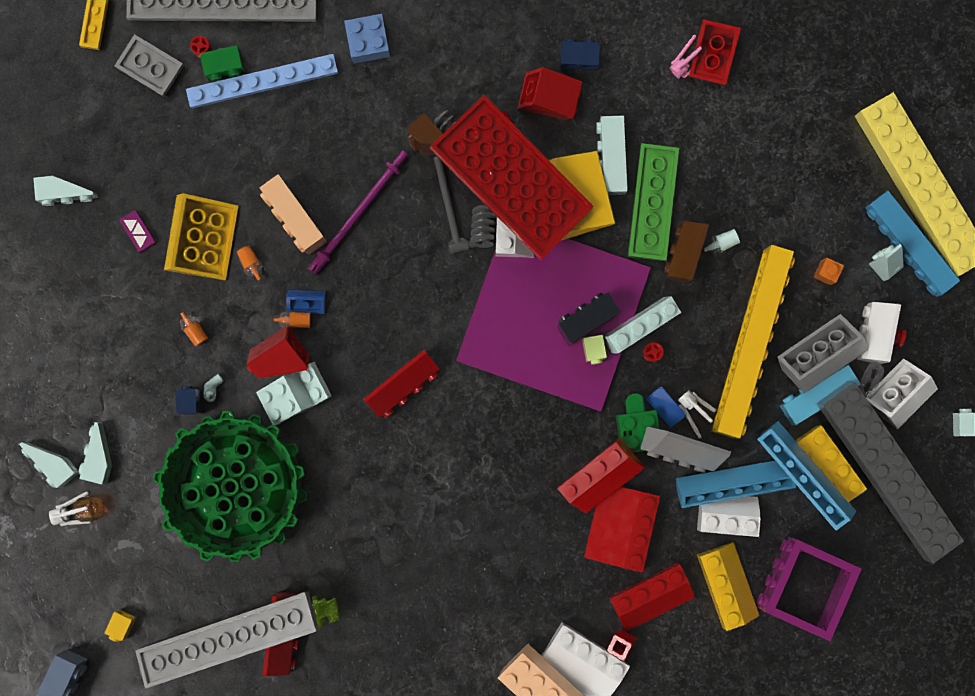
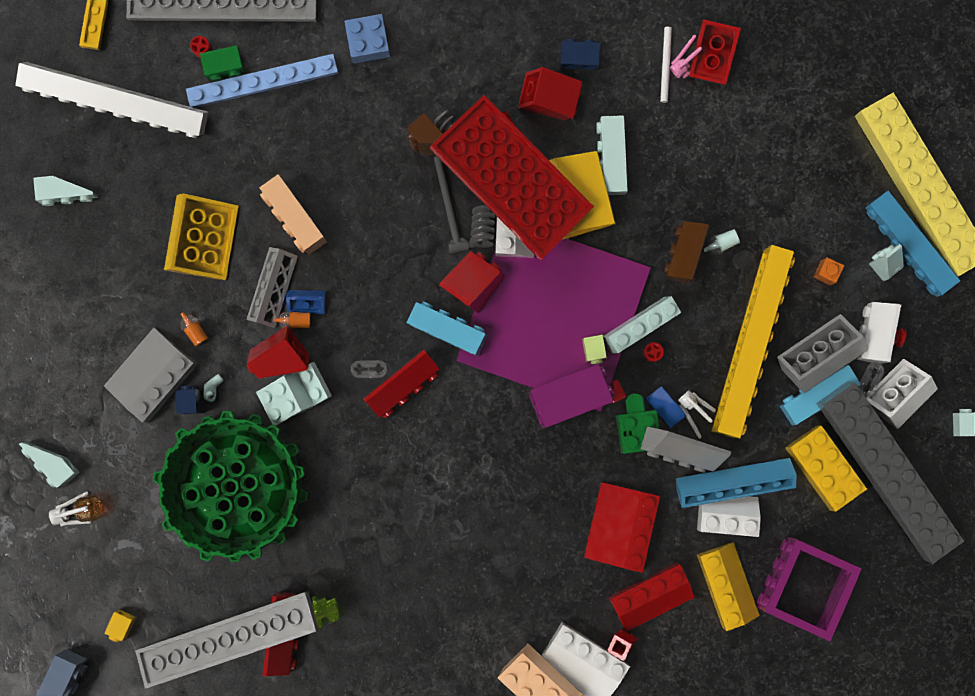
(97, 459): light aqua slope -> none
(112, 99): none -> white brick
(137, 231): magenta tile -> none
(149, 65): light grey plate -> none
(150, 375): none -> light grey slope
(250, 262): orange piece -> none
(267, 286): none -> light grey fence
(324, 256): magenta bar -> none
(369, 364): none -> clear beam
(447, 329): none -> medium azure brick
(473, 280): none -> red slope
(571, 396): none -> magenta window
(587, 318): black brick -> none
(601, 476): red slope -> none
(618, 391): none -> red slope
(653, 202): bright green plate -> none
(666, 64): none -> white bar
(807, 475): dark azure brick -> none

